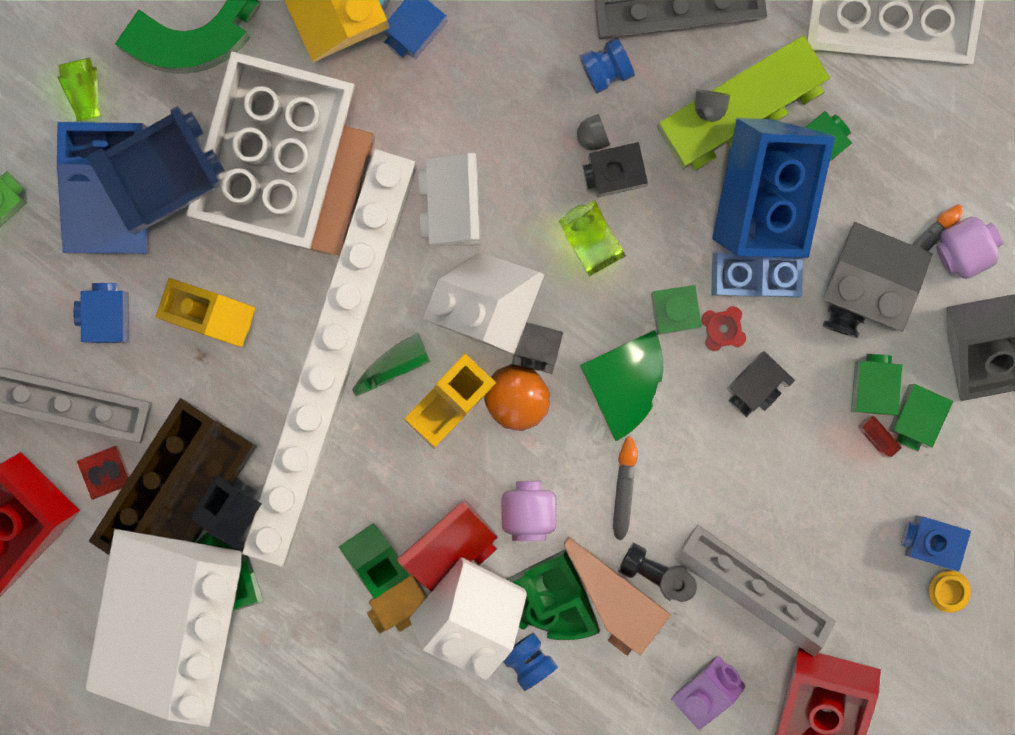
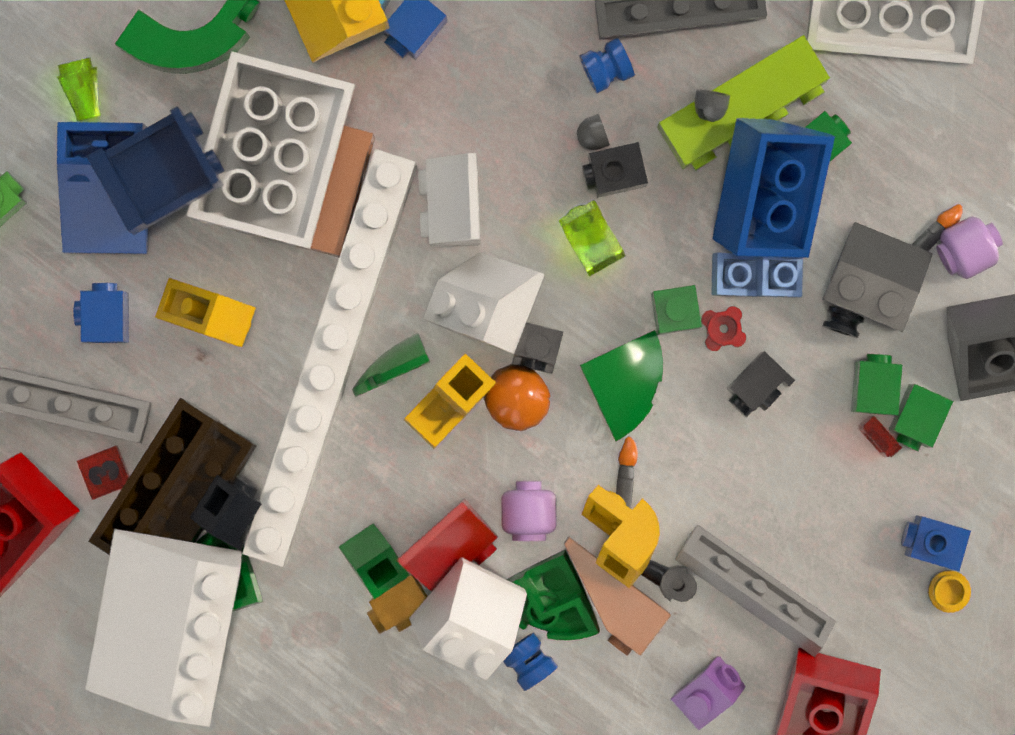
(631, 534): none -> yellow brick

